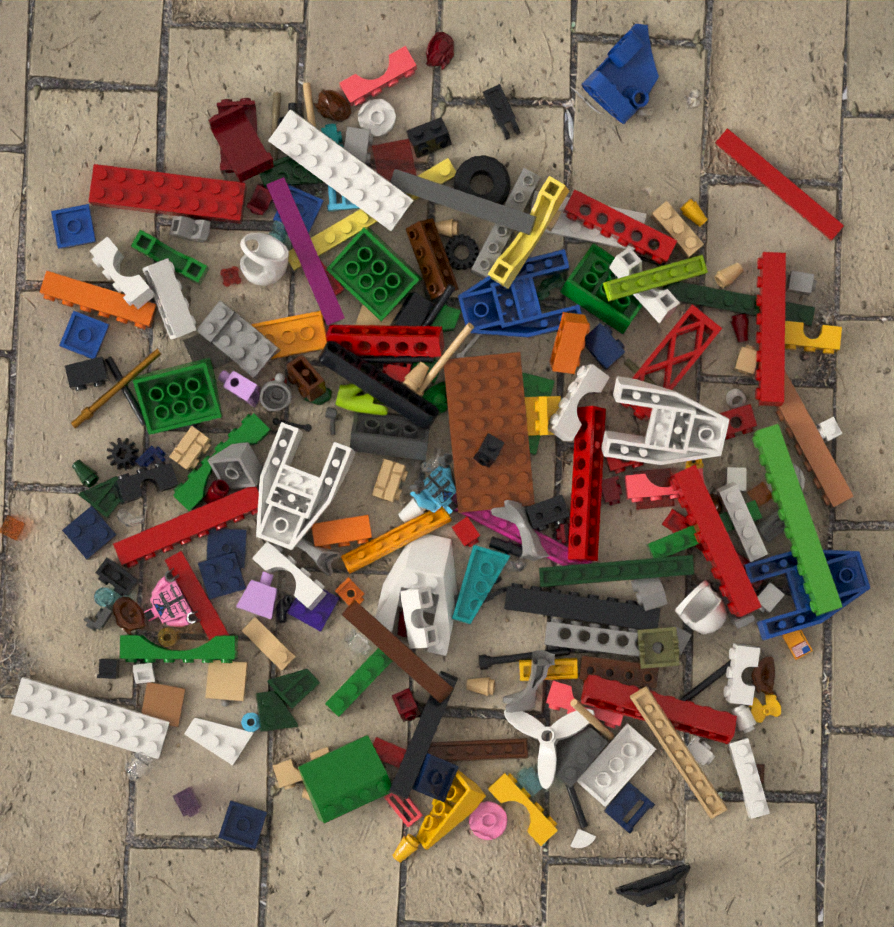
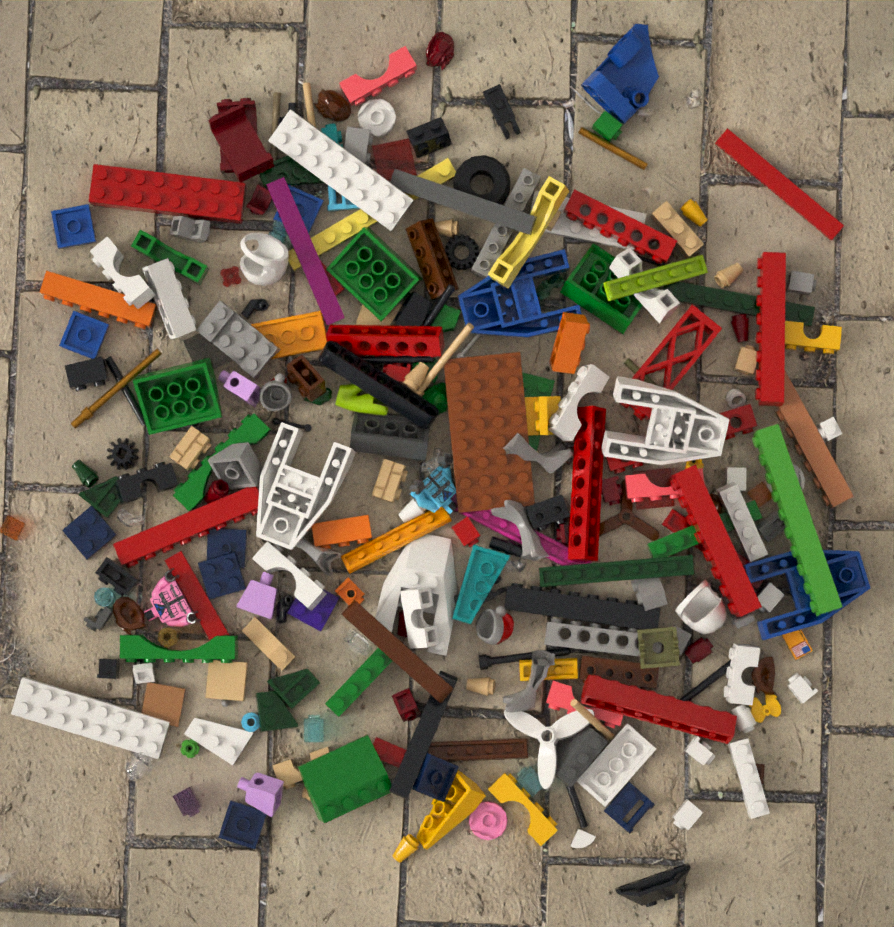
(147, 457): clear blue bracket -> none
(189, 743): none -> bright green plate
(254, 305): none -> black arm
(262, 792): none -> lavender torso
(314, 729): none -> clear light blue brick
(331, 413): dark grey hand -> none
(414, 819): coral tile -> none
(488, 450): black bracket -> none
(494, 625): none -> light grey piece
(549, 461): none -> light grey animal
(604, 346): dark blue slope -> none
(607, 126): none -> green brick
(613, 148): none -> pearl gold bar
(634, 522): none -> reddish brown piece
(678, 752): tan tile -> none
(686, 815): none -> white brick
(699, 650): none -> dark red brick
(801, 687): none -> white brick

